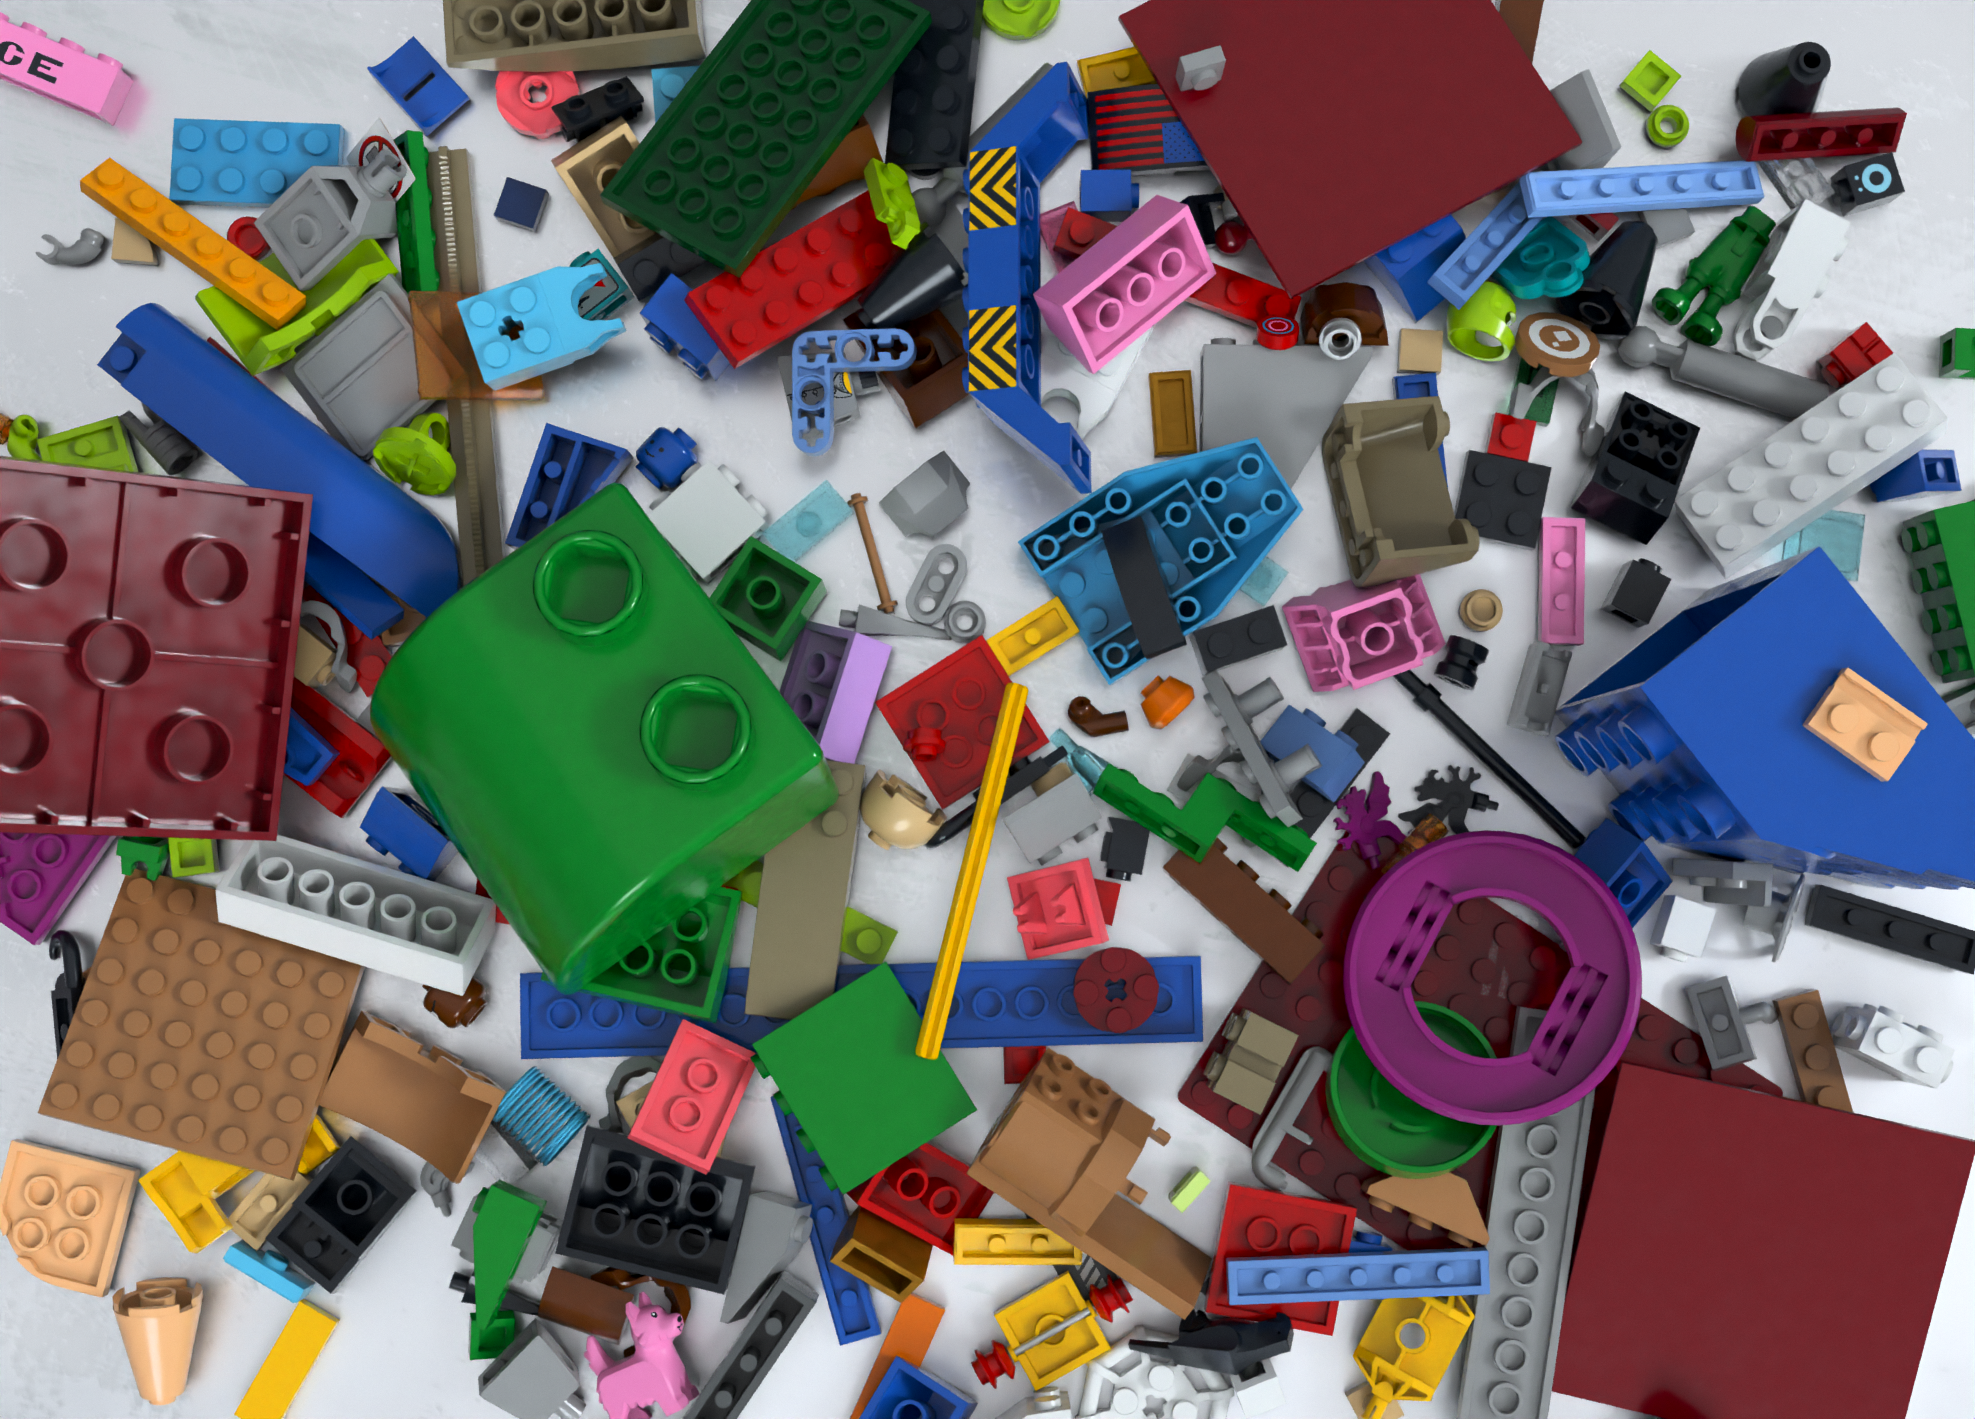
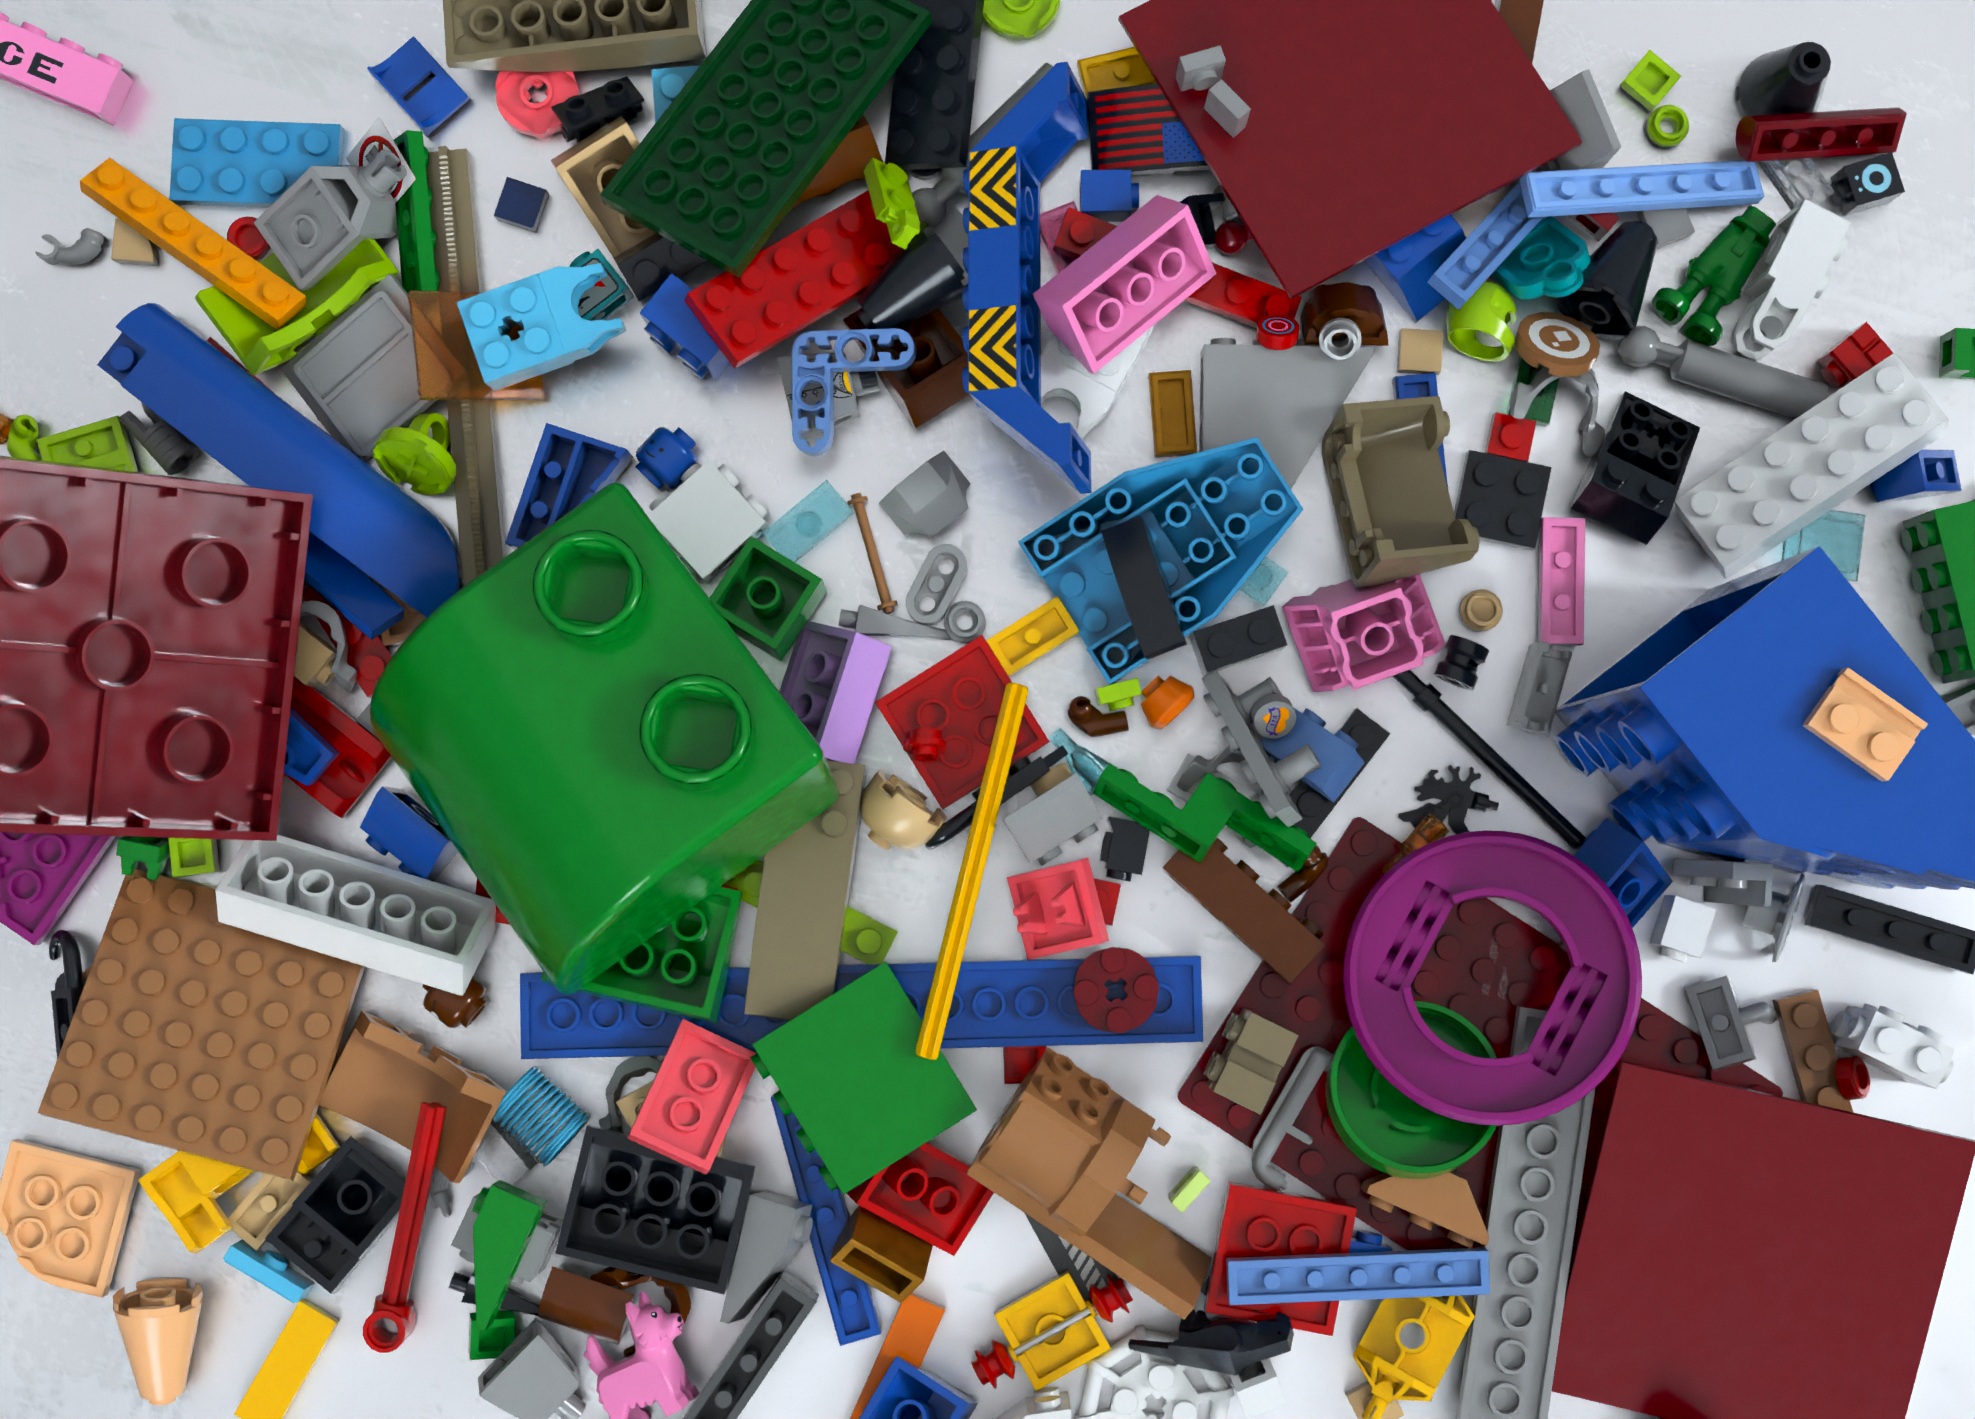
(394, 1300): none -> red piece
(1010, 1243): yellow tile -> none
(1118, 694): none -> lime plate
(1227, 108): none -> light grey tile
(1273, 716): none -> light grey tile
(1306, 877): none -> reddish brown arm
(1363, 824): magenta piece -> none
(1636, 592): black brick -> none
(1852, 1078): none -> red tile

